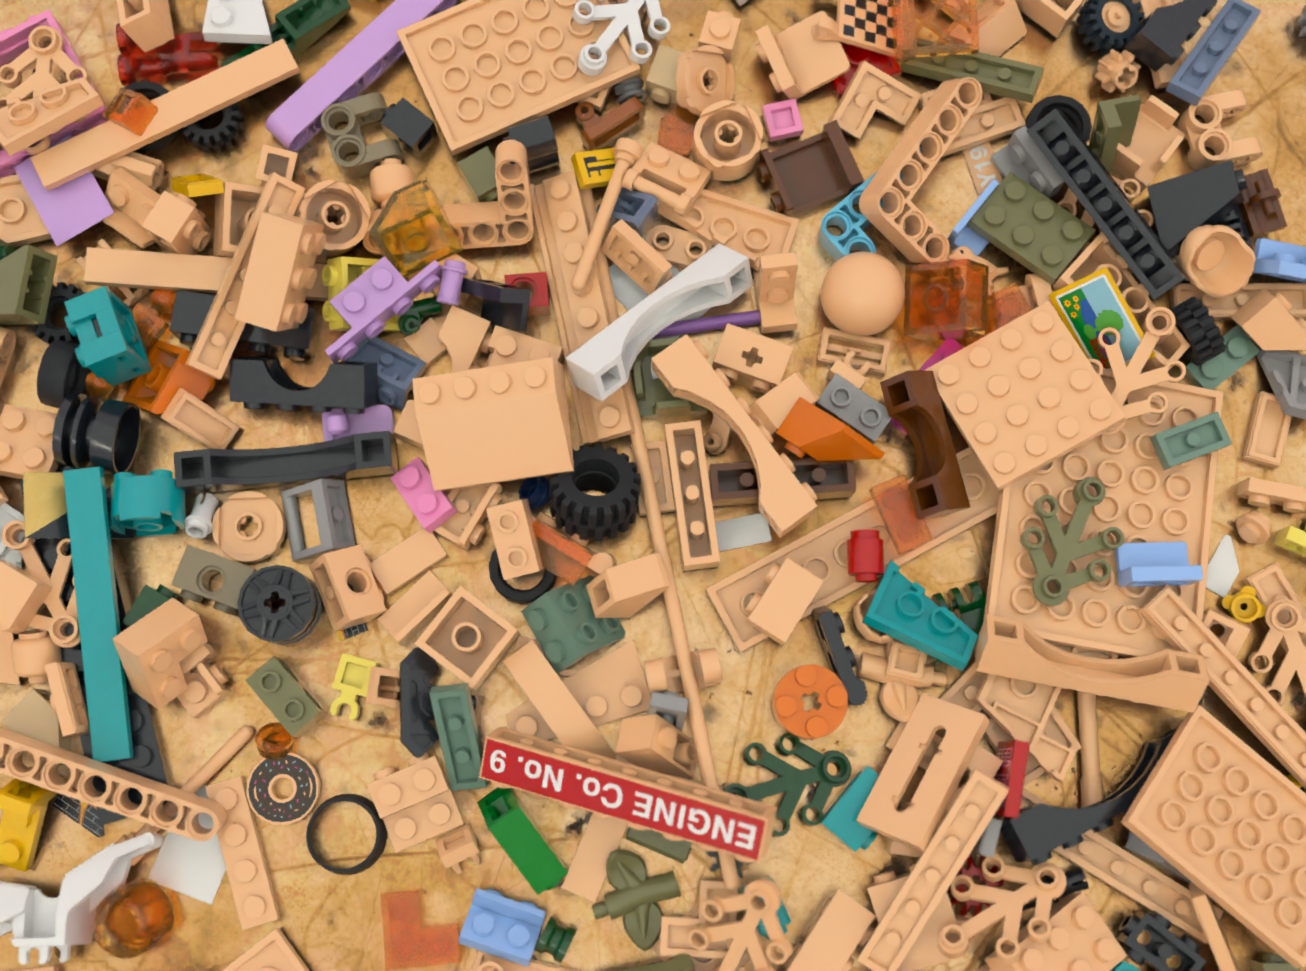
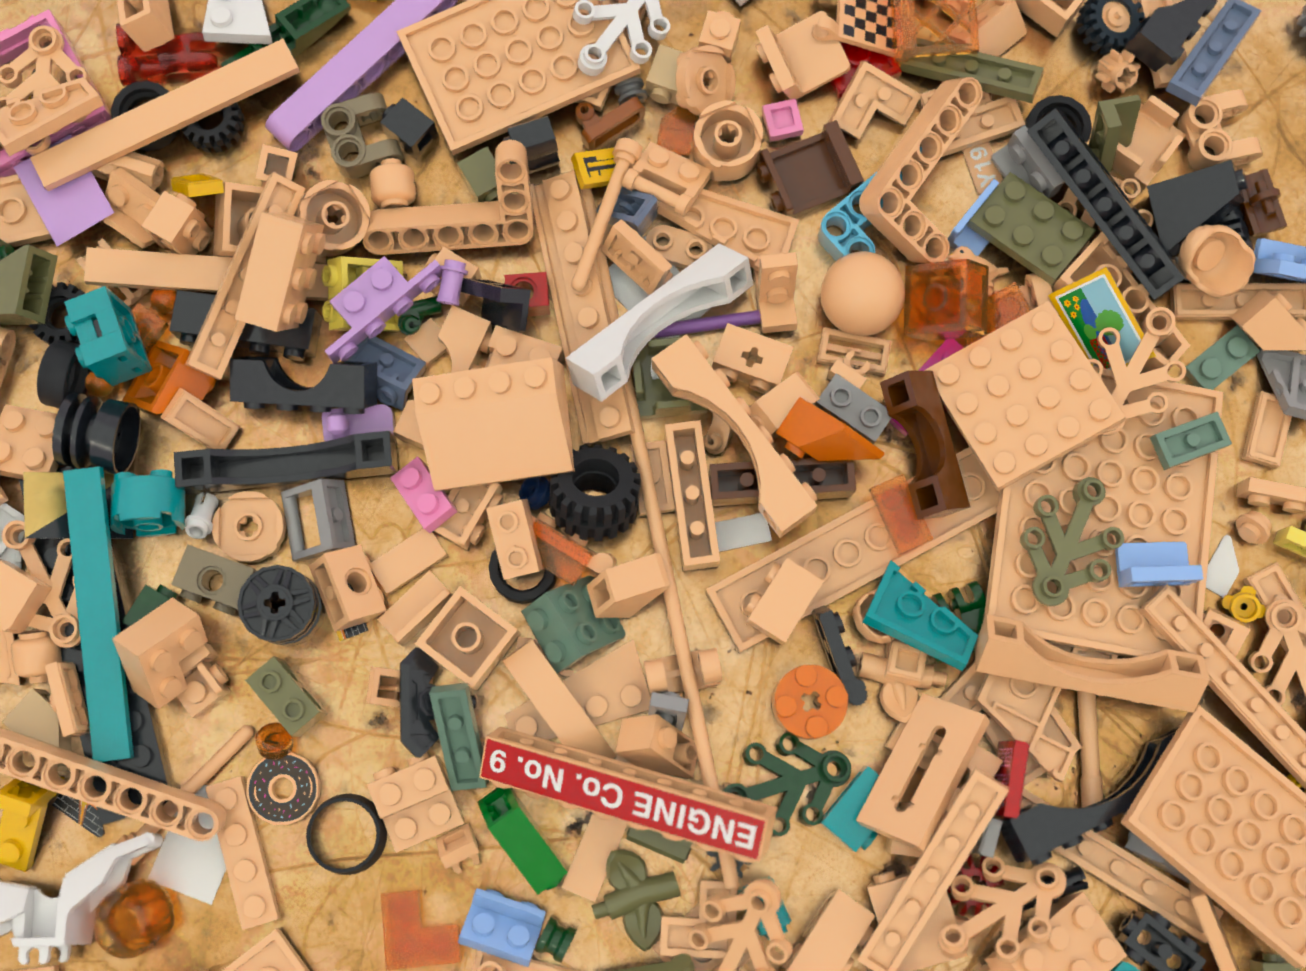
(131, 111): clear orange slope -> none
(352, 680): light yellow plate -> none
(414, 229): clear yellow slope -> none
(865, 555): red brick -> none
(1198, 330): black tyre -> none

